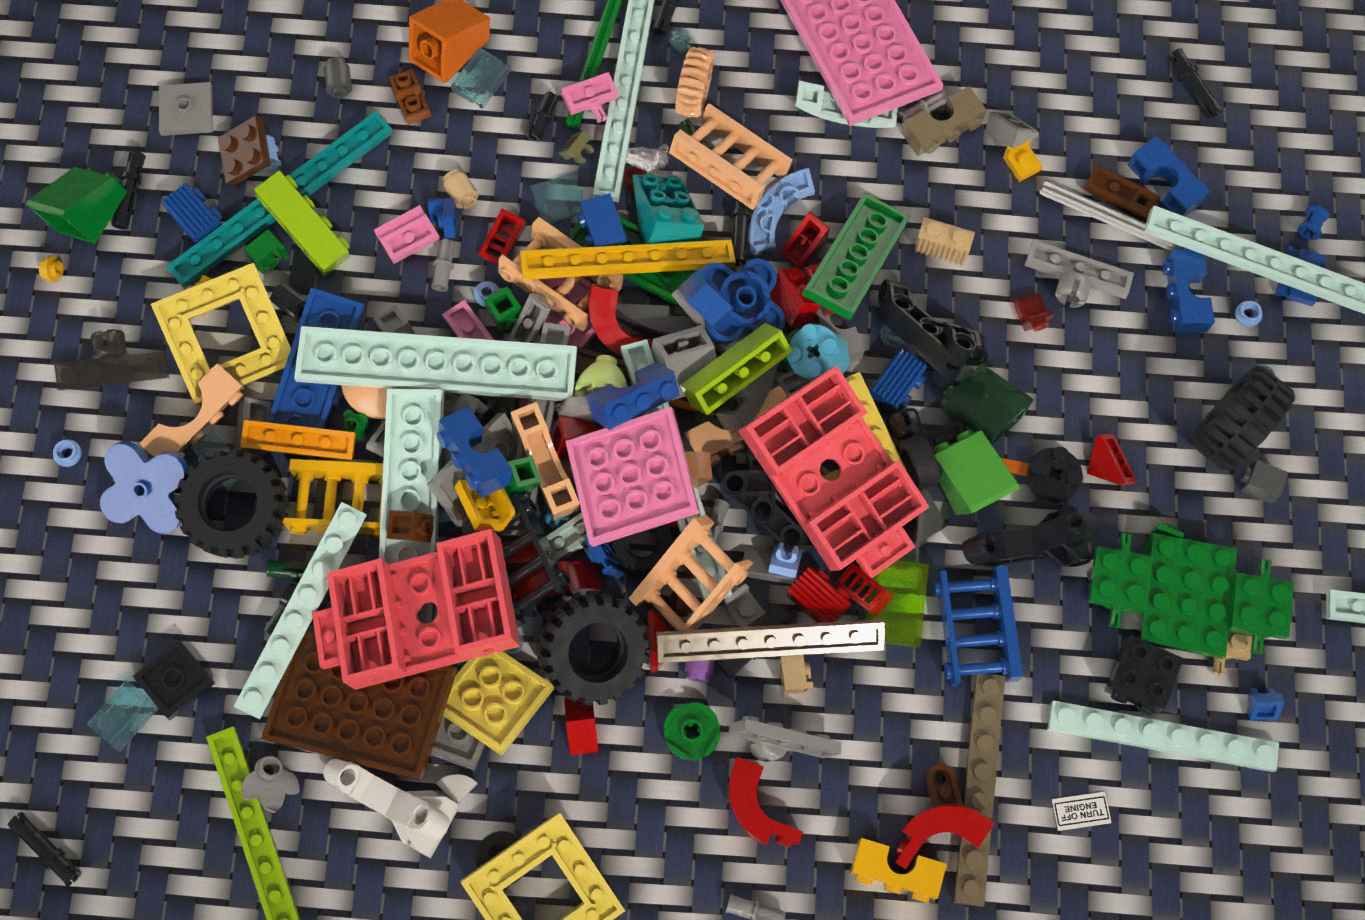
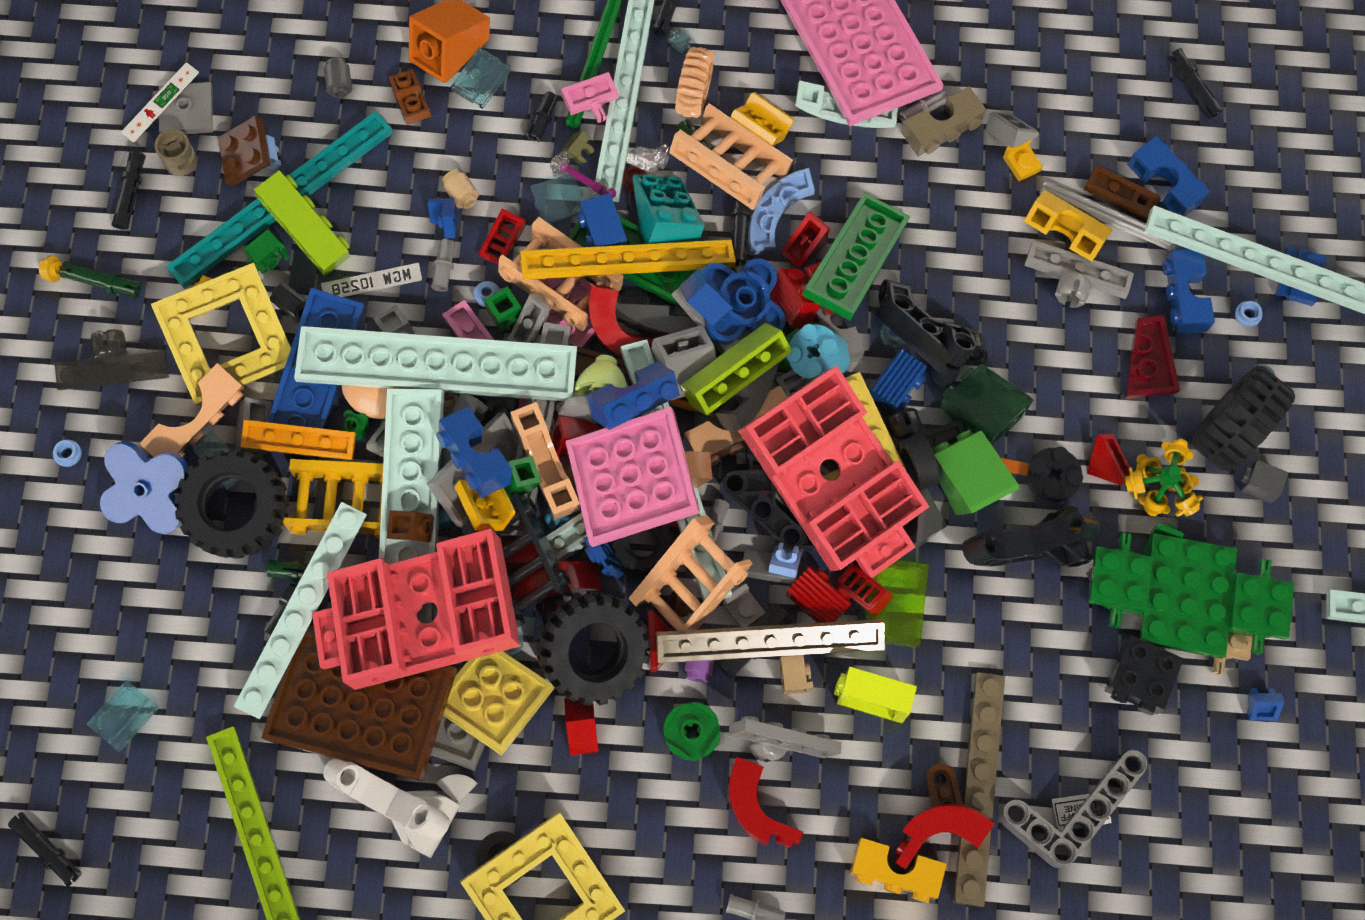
(79, 203): green slope -> none
(111, 282): none -> dark green pin
(159, 102): none -> white sticker
(174, 679): black plate -> none
(176, 152): none -> dark tan wheel
(191, 212): blue brick -> none
(269, 788): light grey plate -> none
(373, 281): none -> clear sticker
(406, 234): bright pink plate -> none
(560, 165): none -> piece
(763, 119): none -> yellow bracket
(875, 694): none -> neon yellow window
(944, 241): tan brick -> none
(1004, 637): blue fence -> none
(1033, 312): clear red bracket -> none
(1083, 230): none -> yellow arch
(1083, 815): none -> light grey beam
(1151, 361): none -> dark red wing
(1163, 736): light aqua plate -> none
(1171, 478): none -> yellow plant
(1313, 222): blue bush -> none

